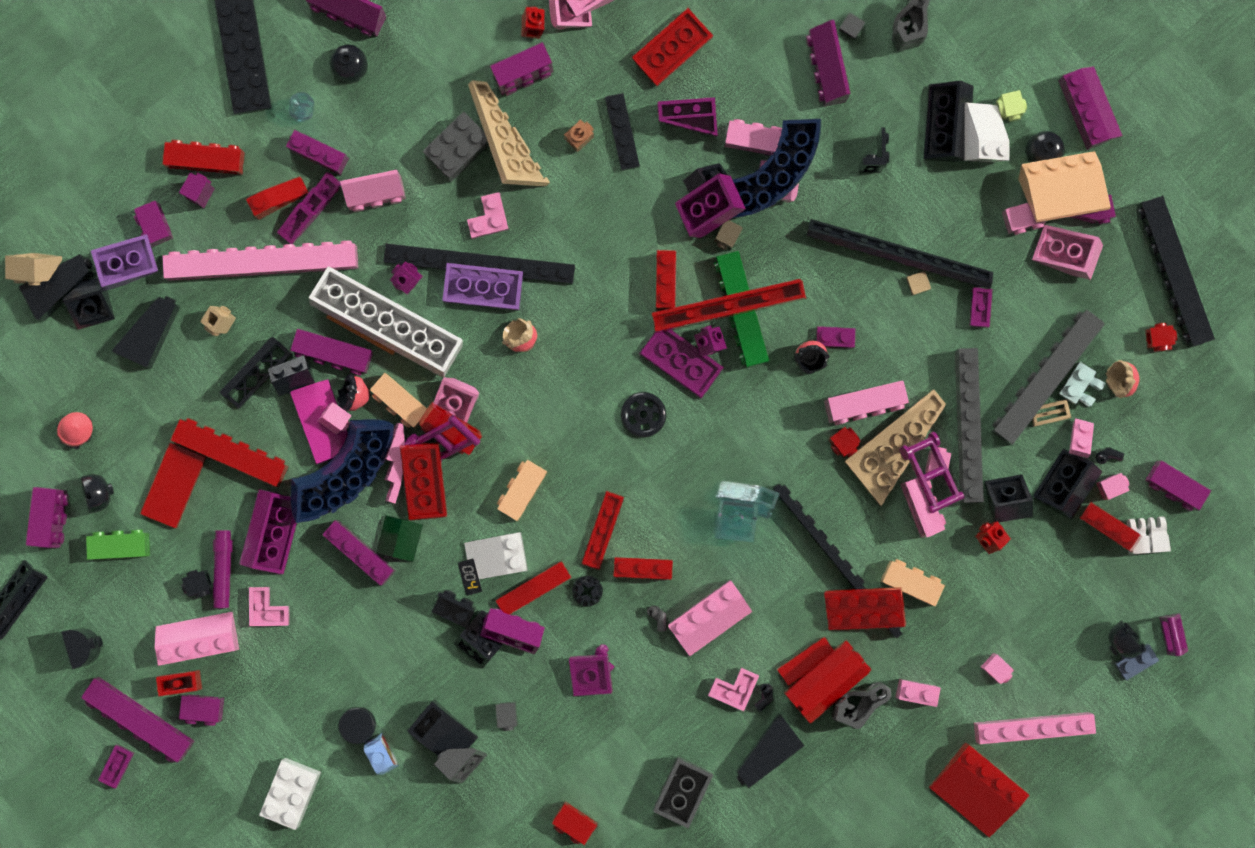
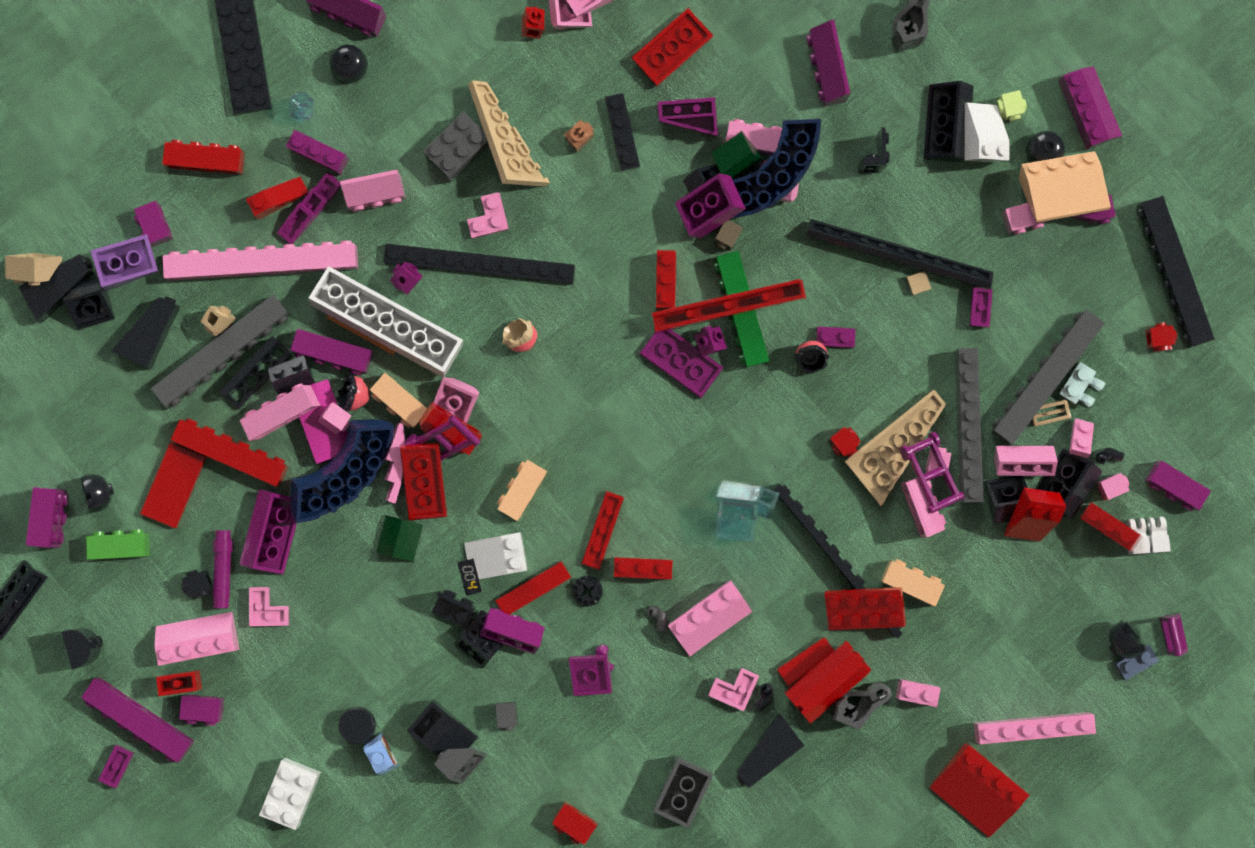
(74, 430): coral hair -> none
(197, 189): magenta brick -> none
(220, 352): none -> dark grey brick
(279, 412): none -> bright pink brick
(359, 552): magenta brick -> none
(482, 286): medium lavender slope -> none
(522, 69): magenta brick -> none
(640, 398): black plate -> none
(737, 156): none -> dark green slope
(852, 26): dark grey tile -> none
(867, 401): bright pink brick -> none
(992, 537): red brick -> none
(997, 669): bright pink brick -> none
(1025, 460): none -> bright pink brick
(1035, 514): none -> red slope
(1068, 251): bright pink slope -> none
(1122, 379): tan hair -> none

